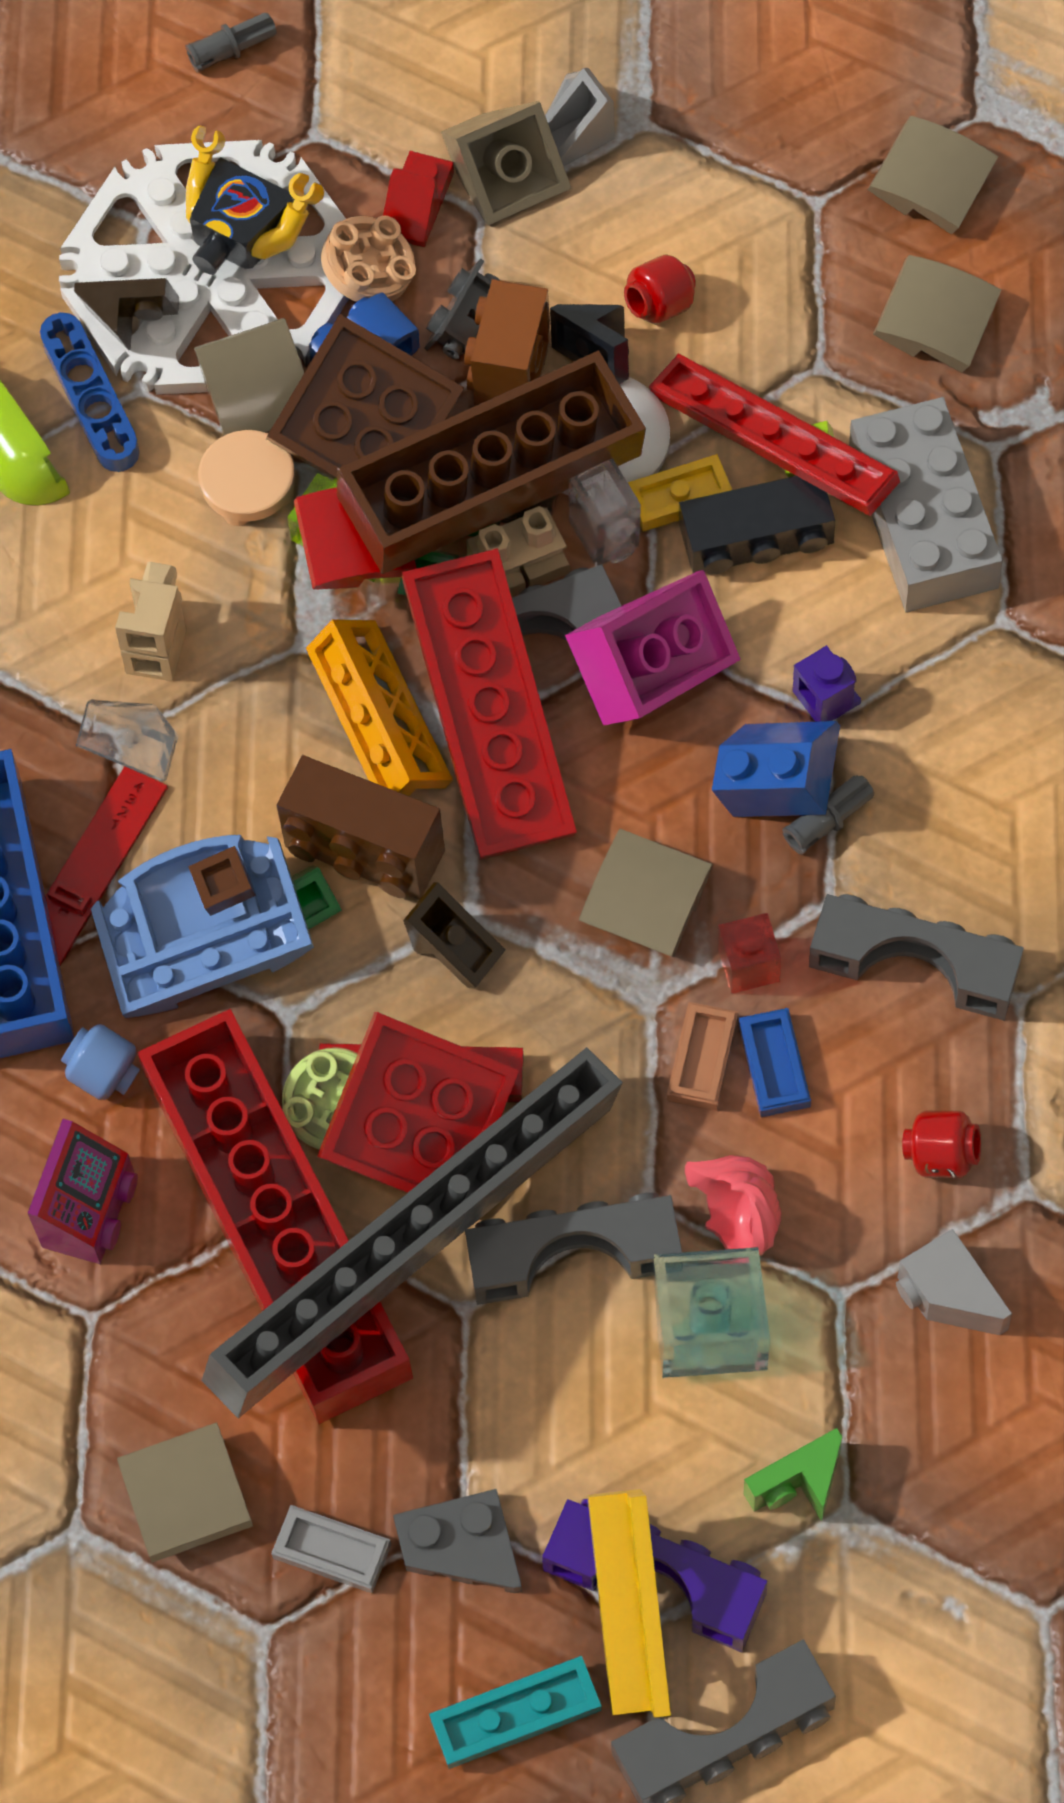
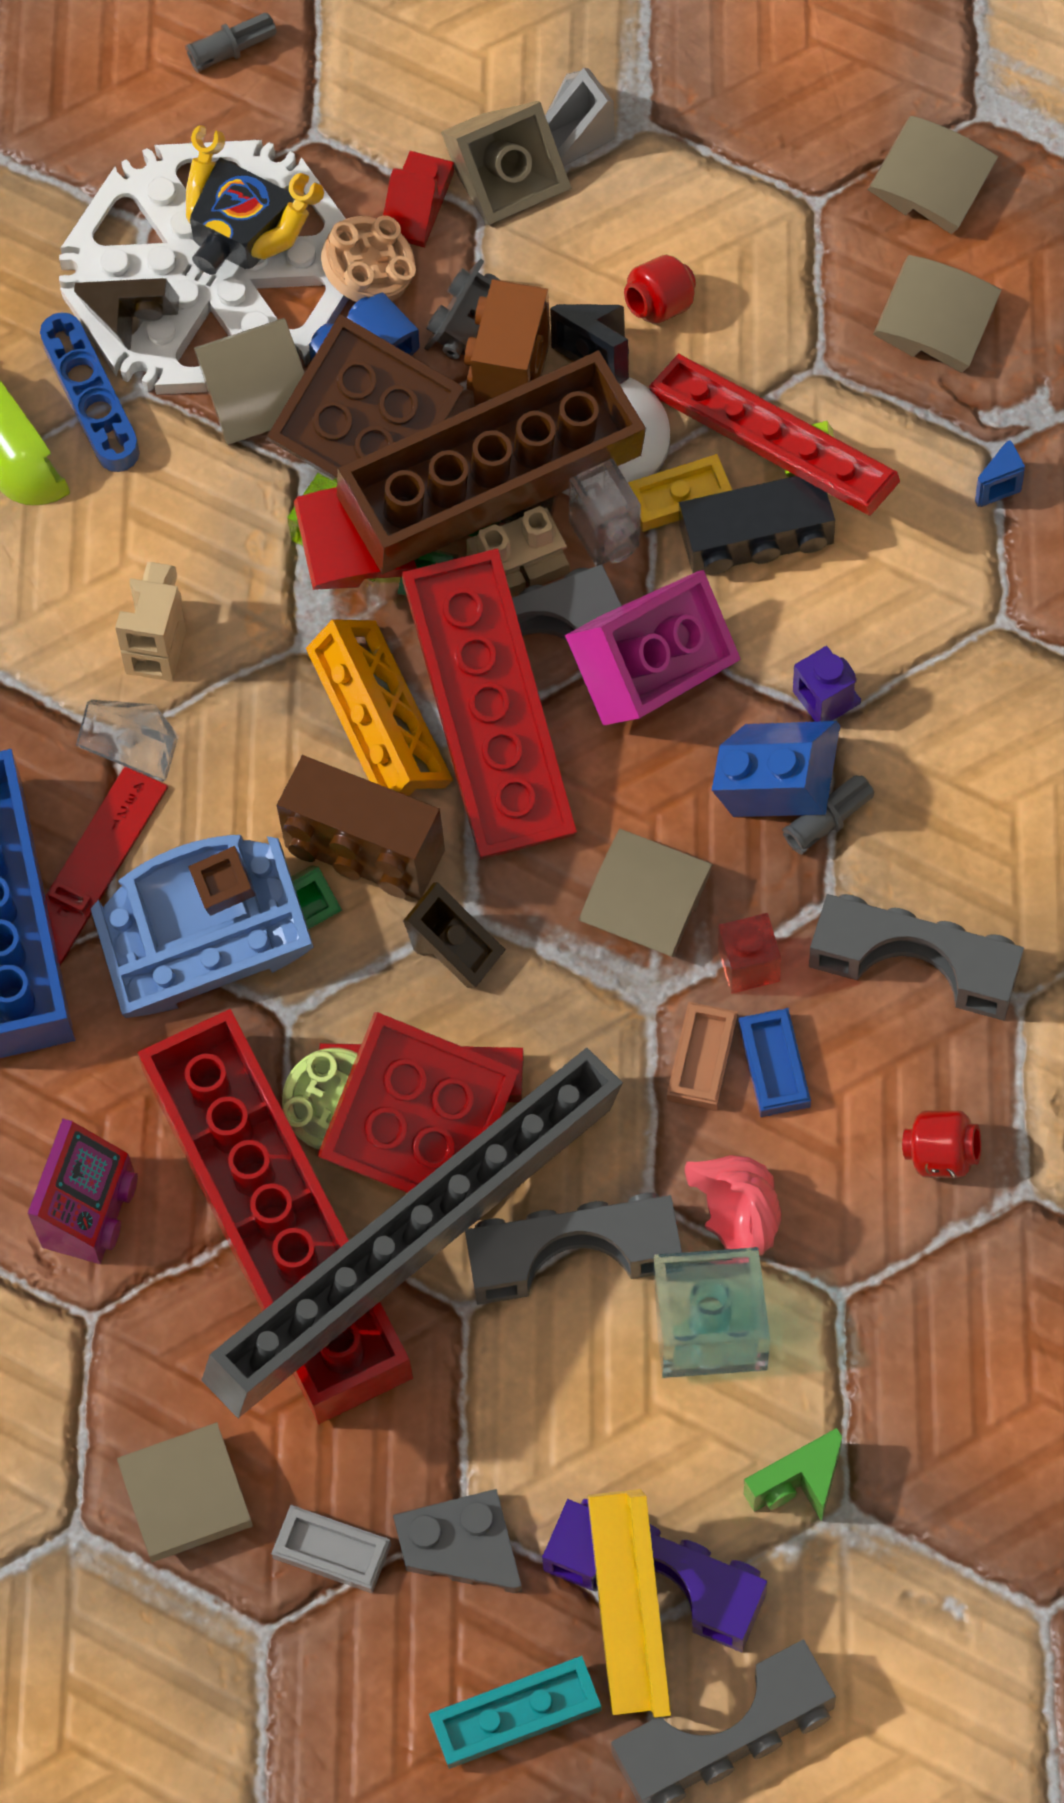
(100, 1062): medium blue head -> none
(246, 477): light nougat tile -> none
(934, 516): light grey brick -> none
(951, 1287): light grey slope -> none
(1001, 476): none -> blue slope

